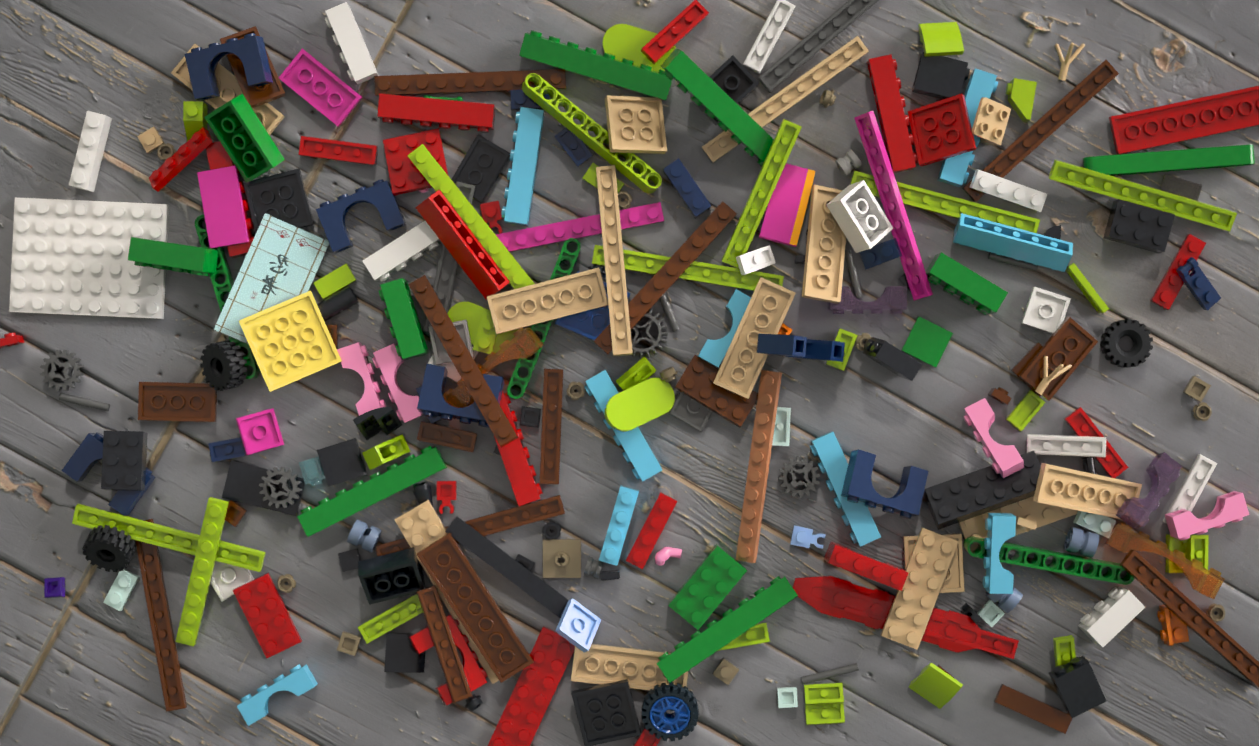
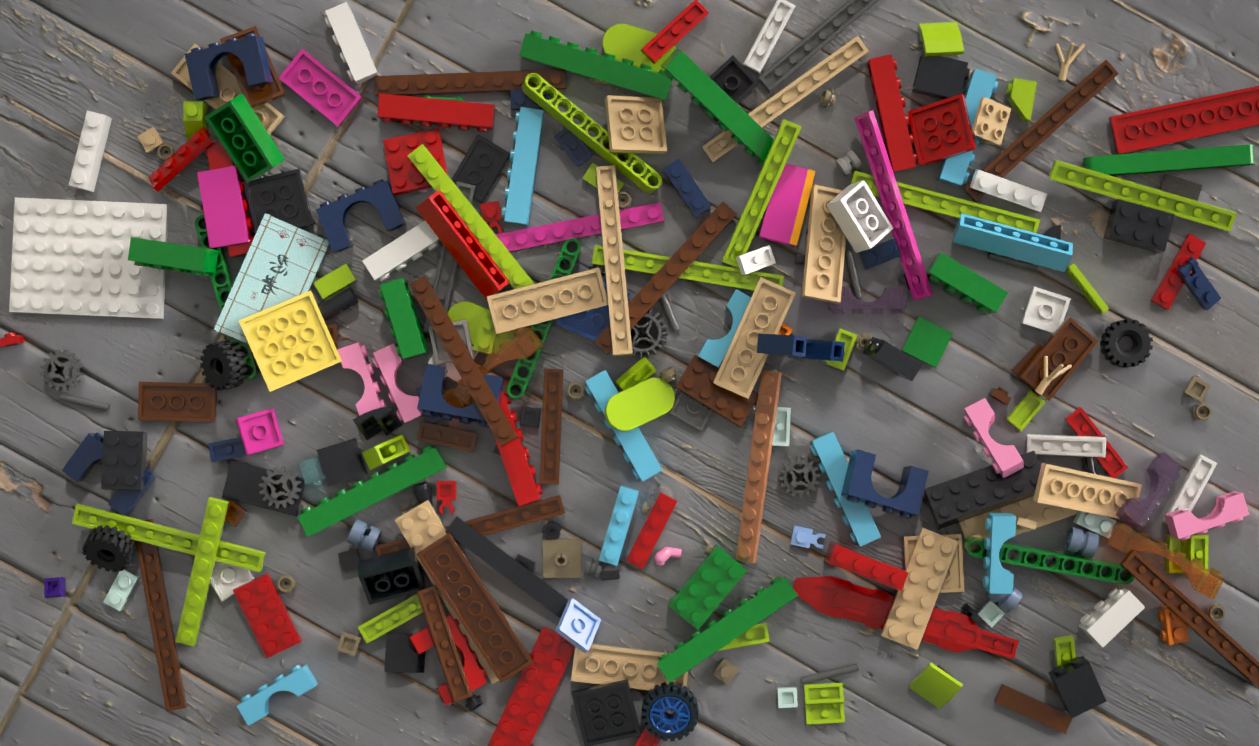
(338, 150): red plate -> none

